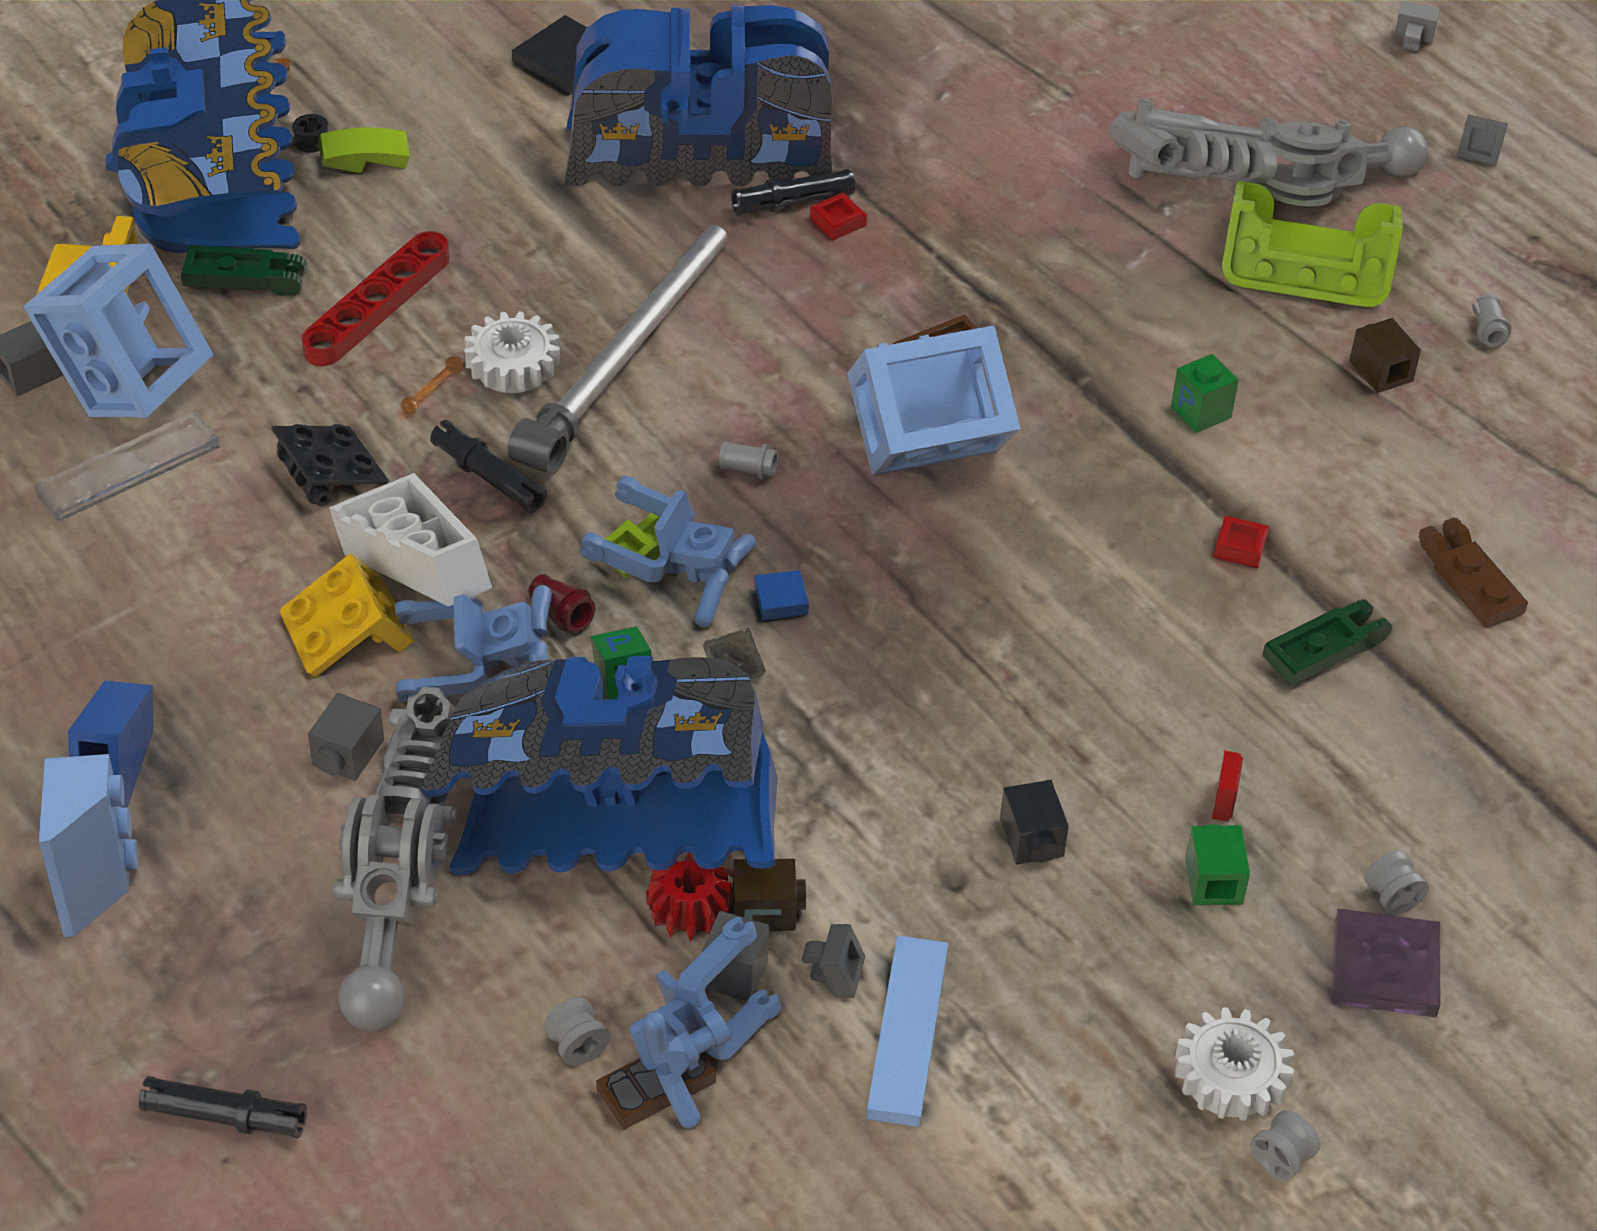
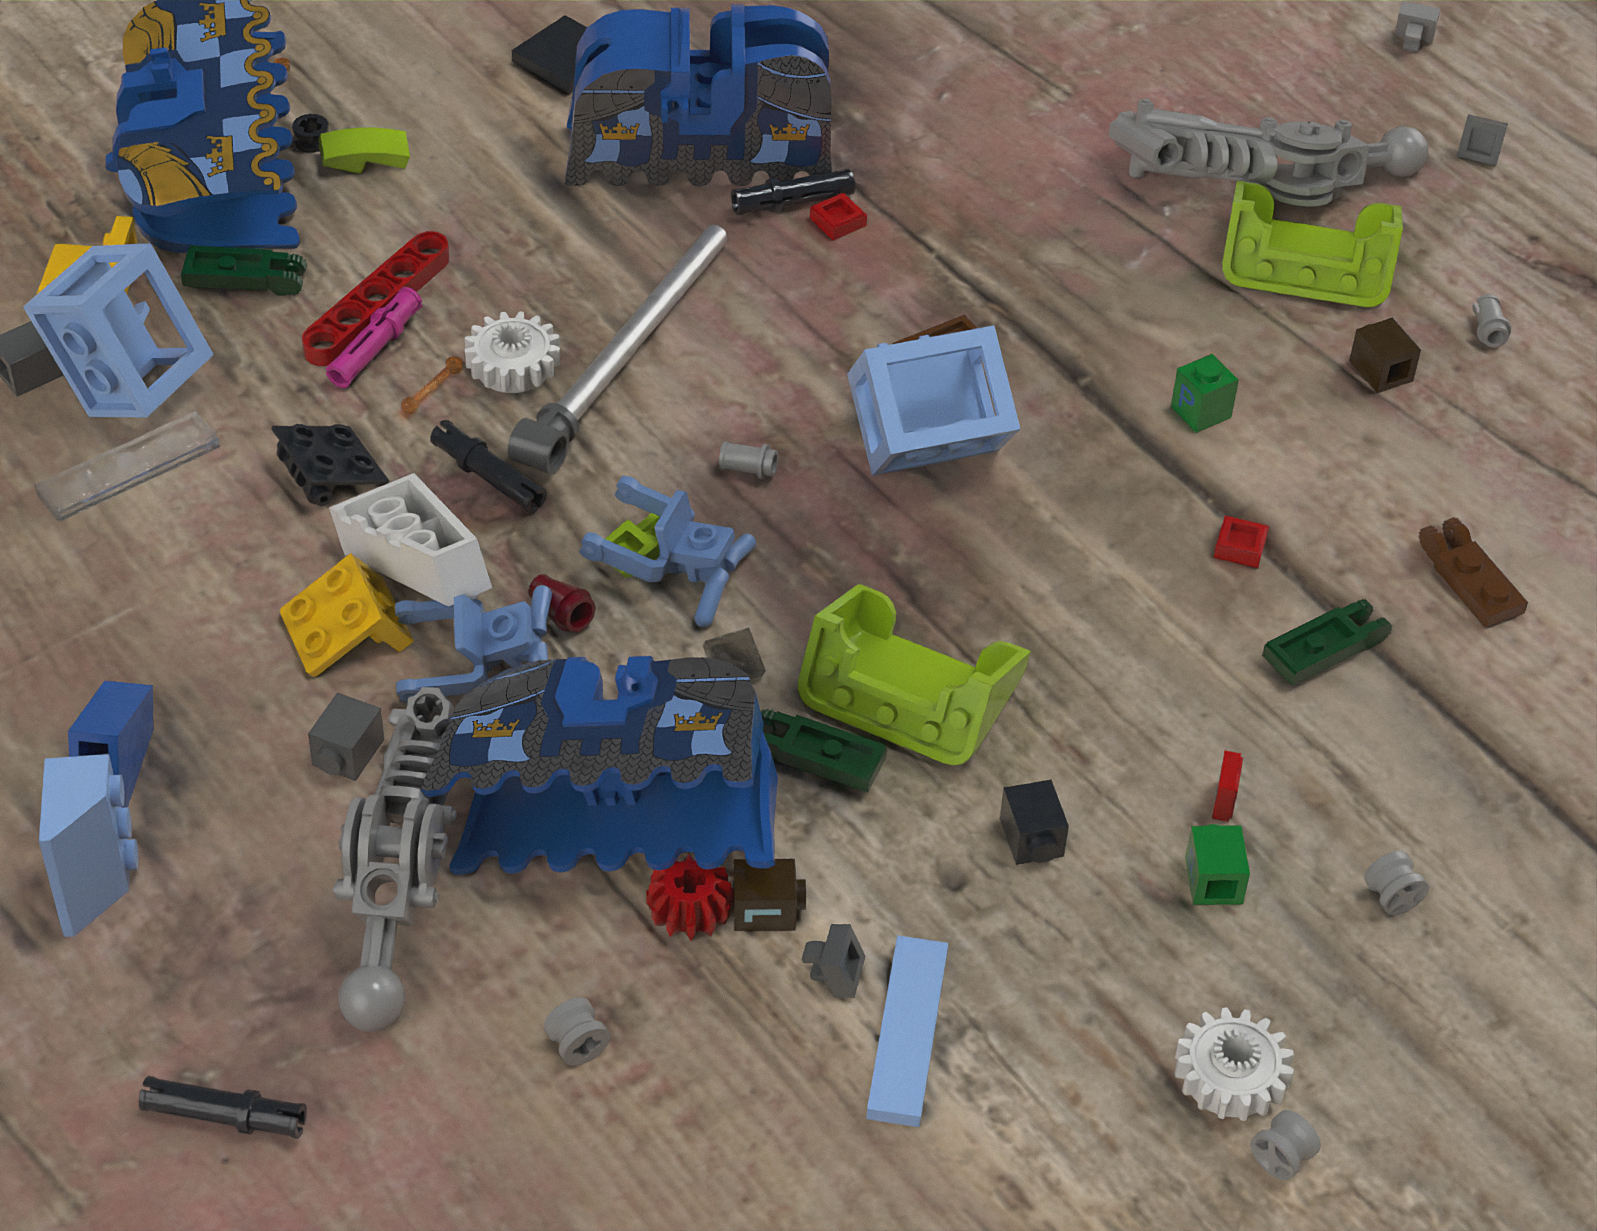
(384, 326): none -> dark pink pin
(613, 650): green brick -> none
(636, 1092): tile -> none
(690, 1023): medium blue piece -> none
(745, 971): dark grey brick -> none
(781, 595): blue tile -> none
(823, 749): none -> dark green hinge
(899, 687): none -> lime windscreen
(1386, 963): clear purple plate -> none

